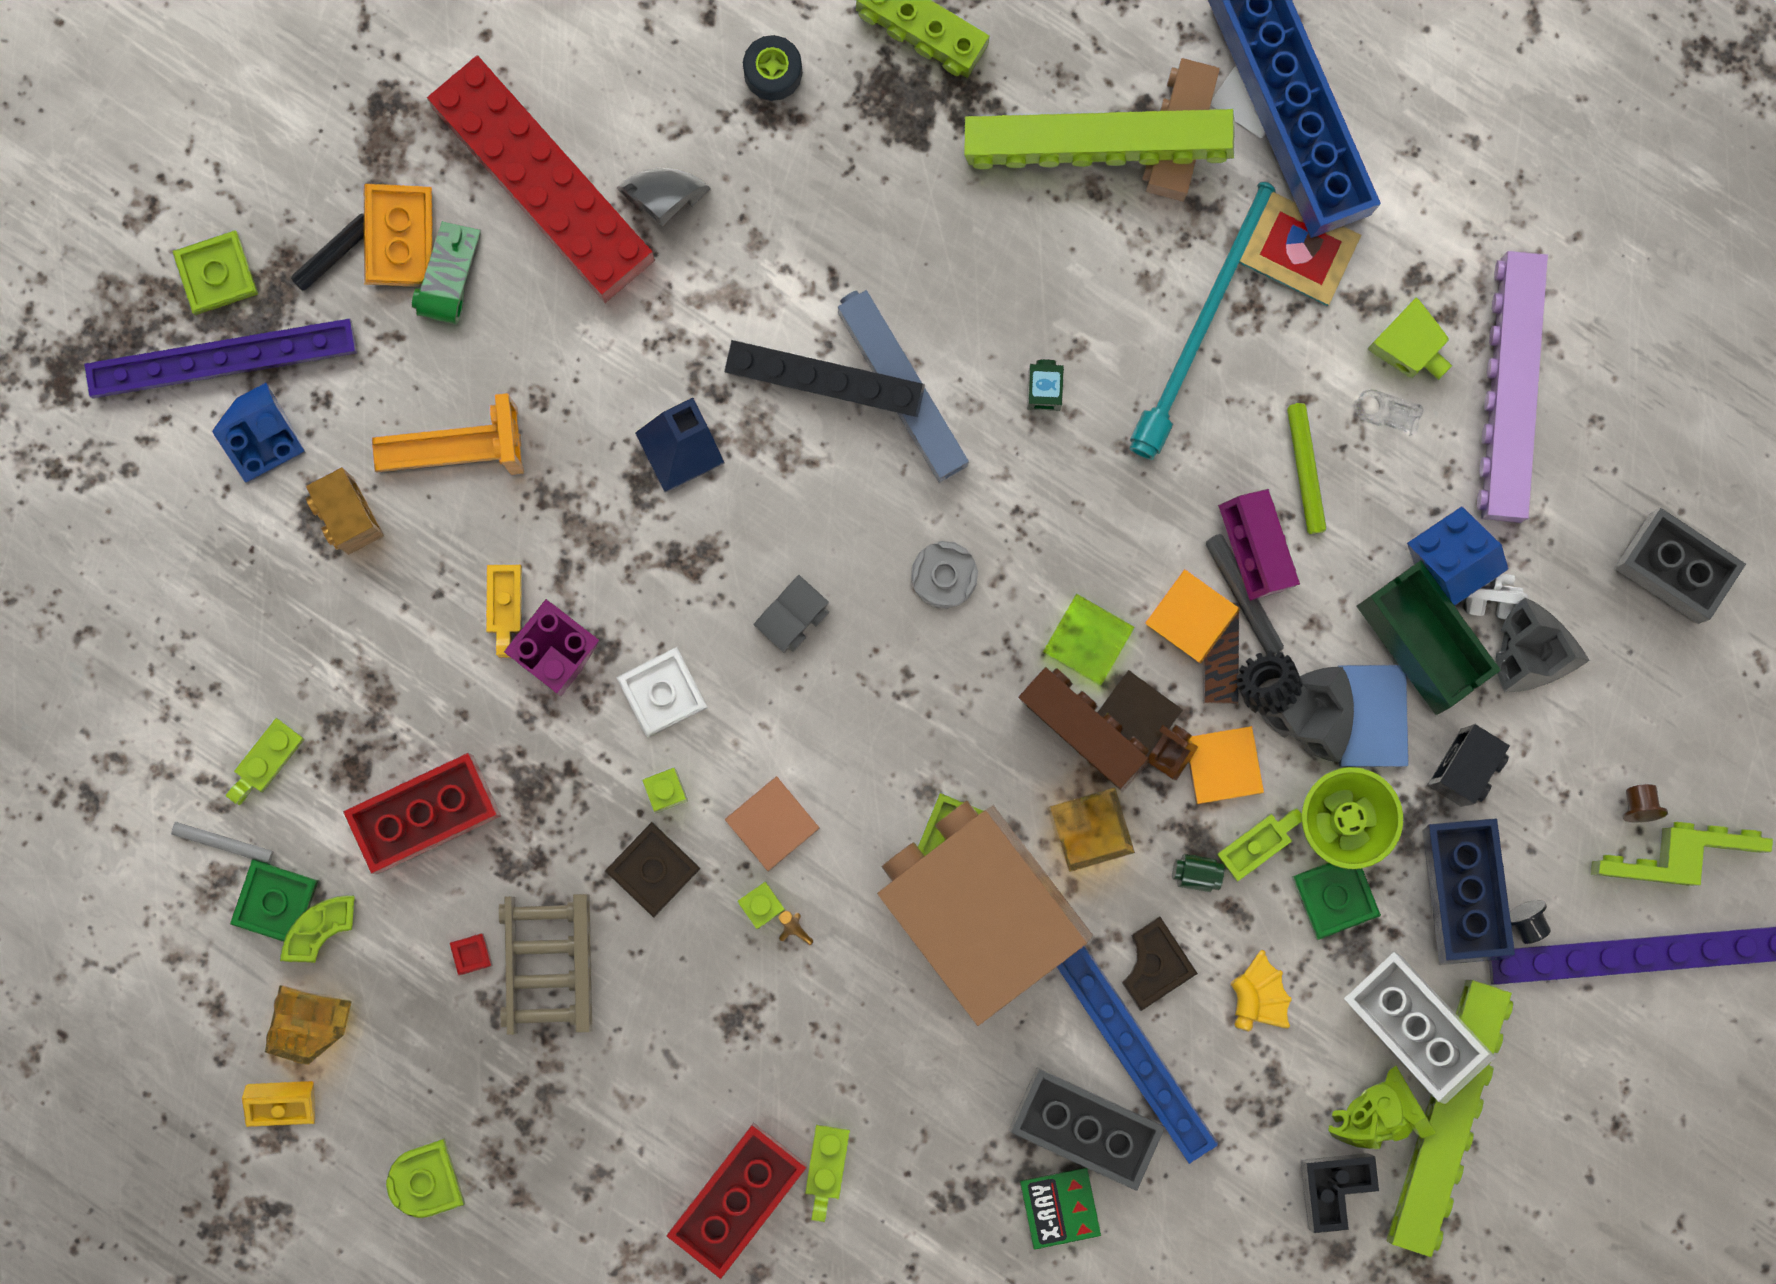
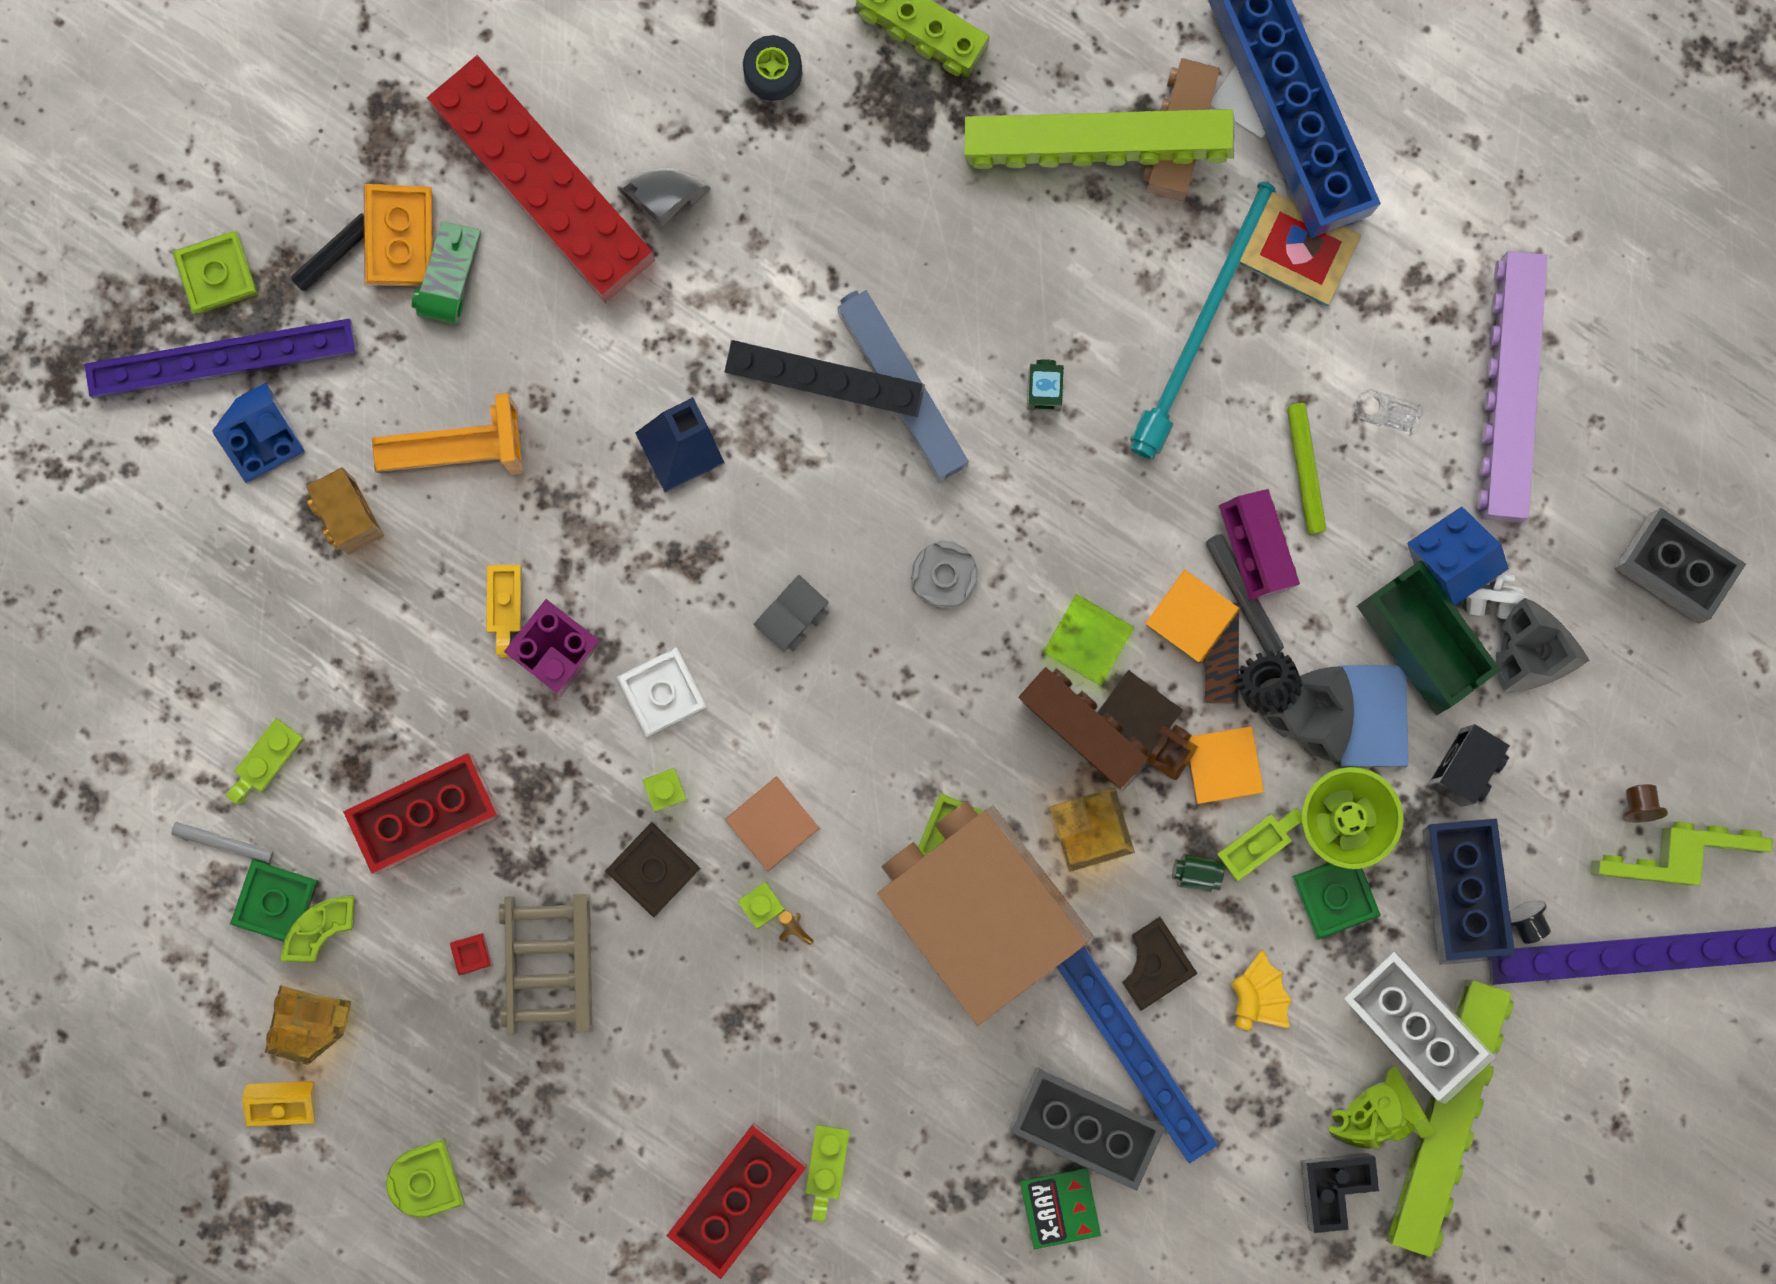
(1413, 342): lime torso -> none

